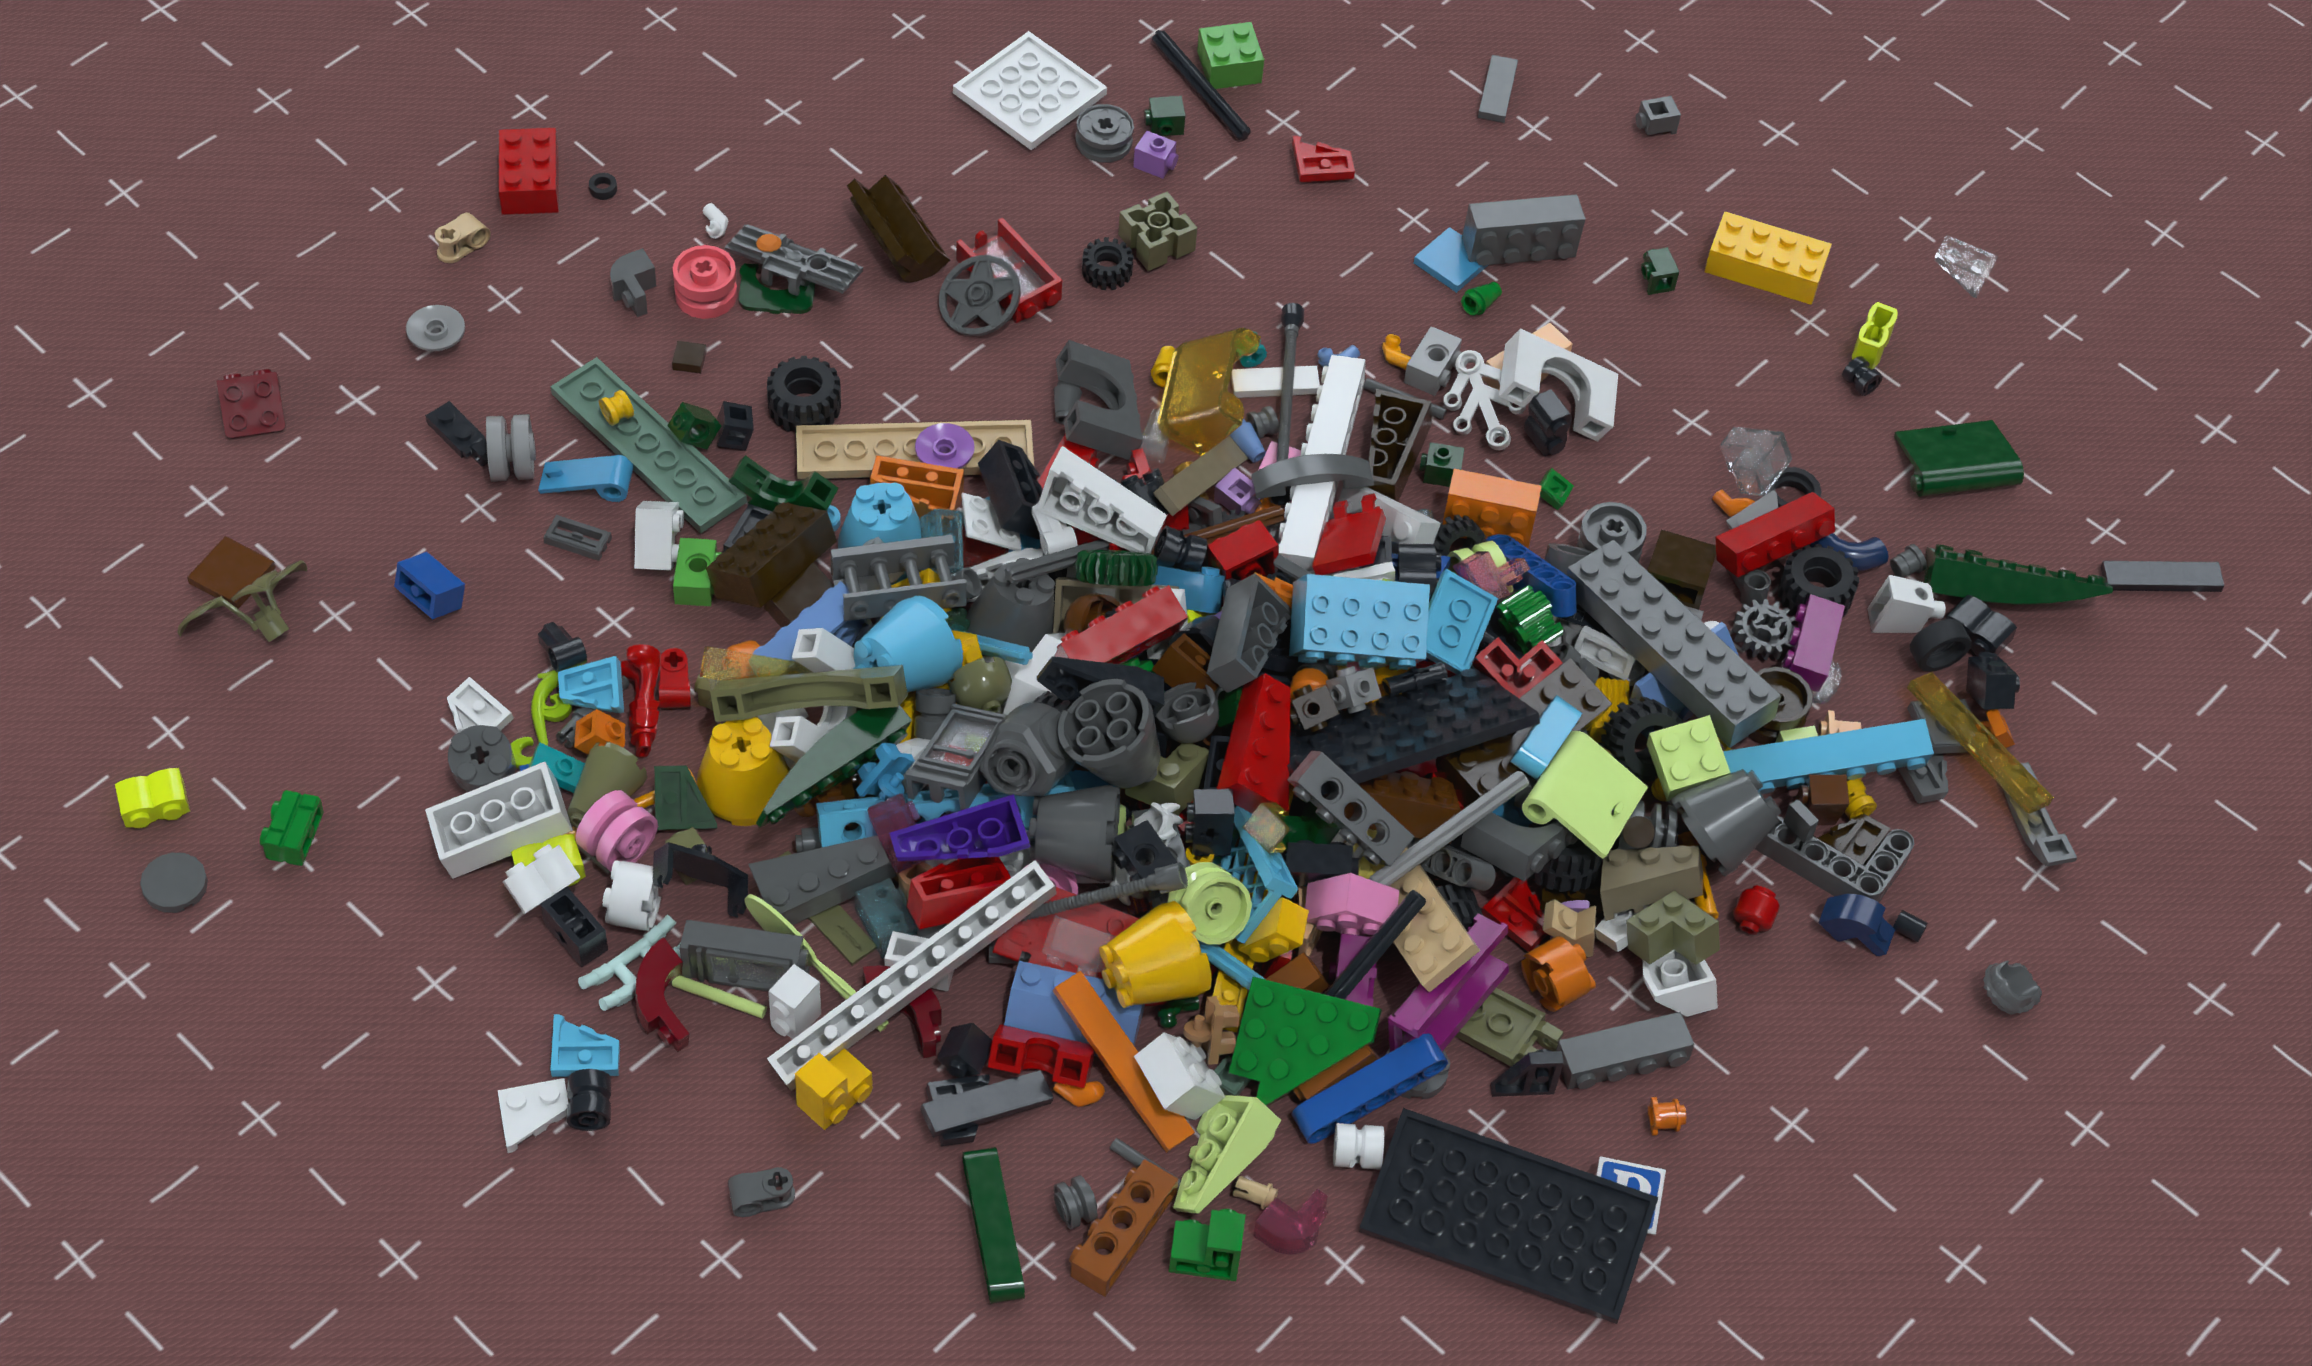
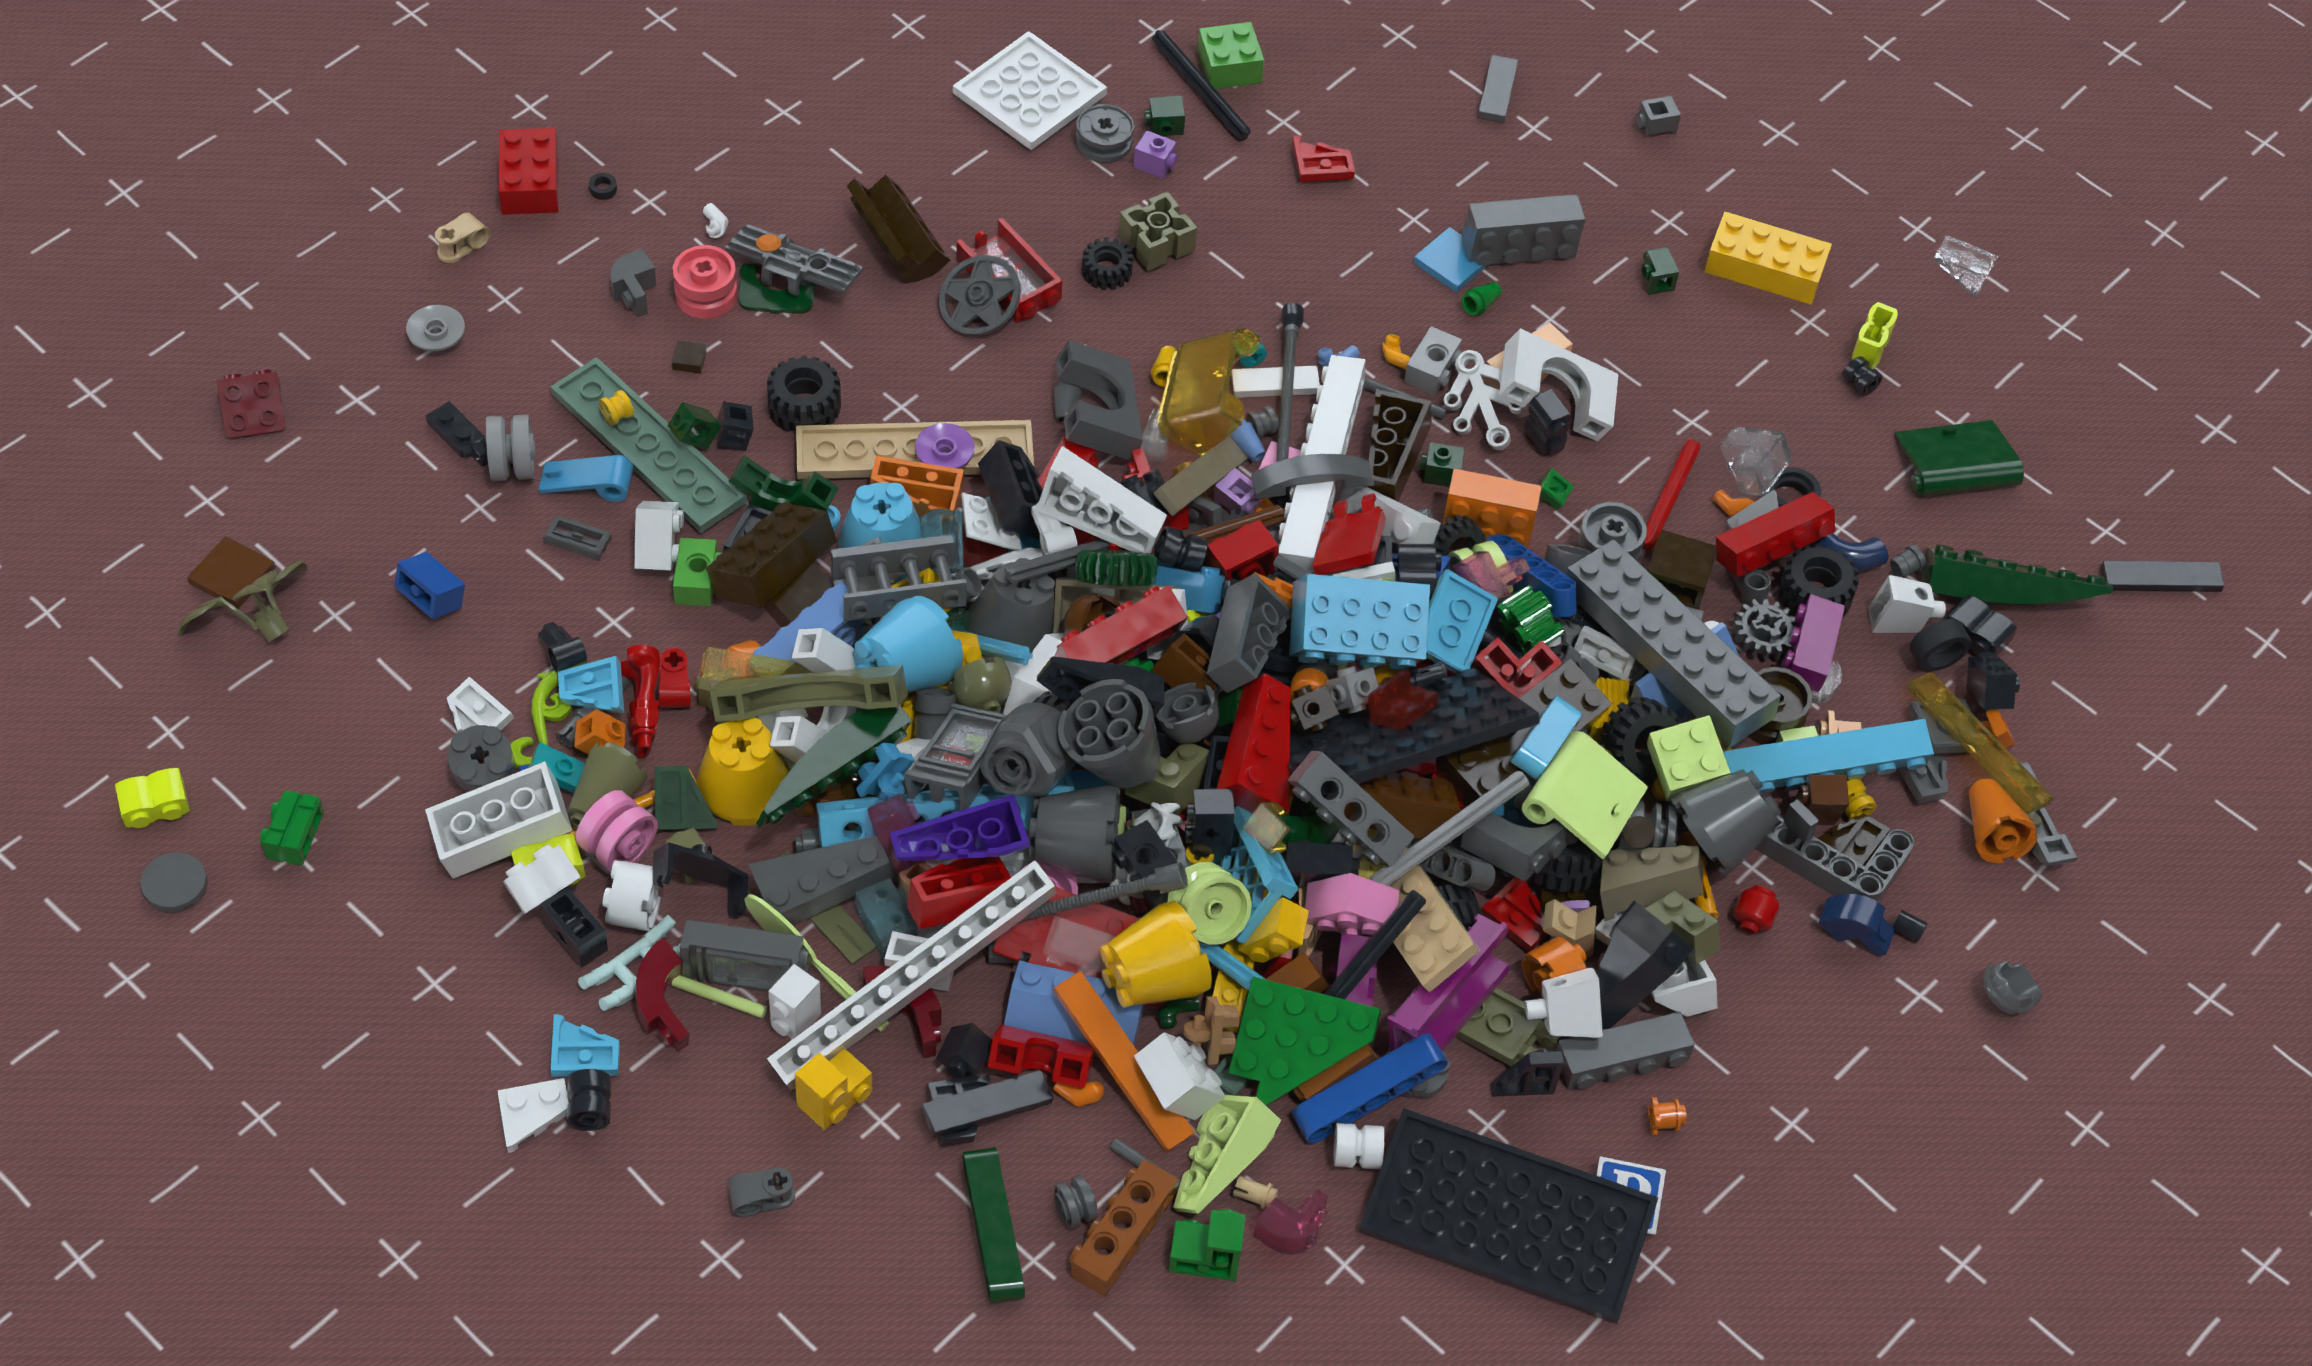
(1399, 704): none -> clear red bracket
(1569, 1005): none -> white torso
(1636, 962): none -> black wedge
(1670, 492): none -> red axle
(1999, 823): none -> orange cone

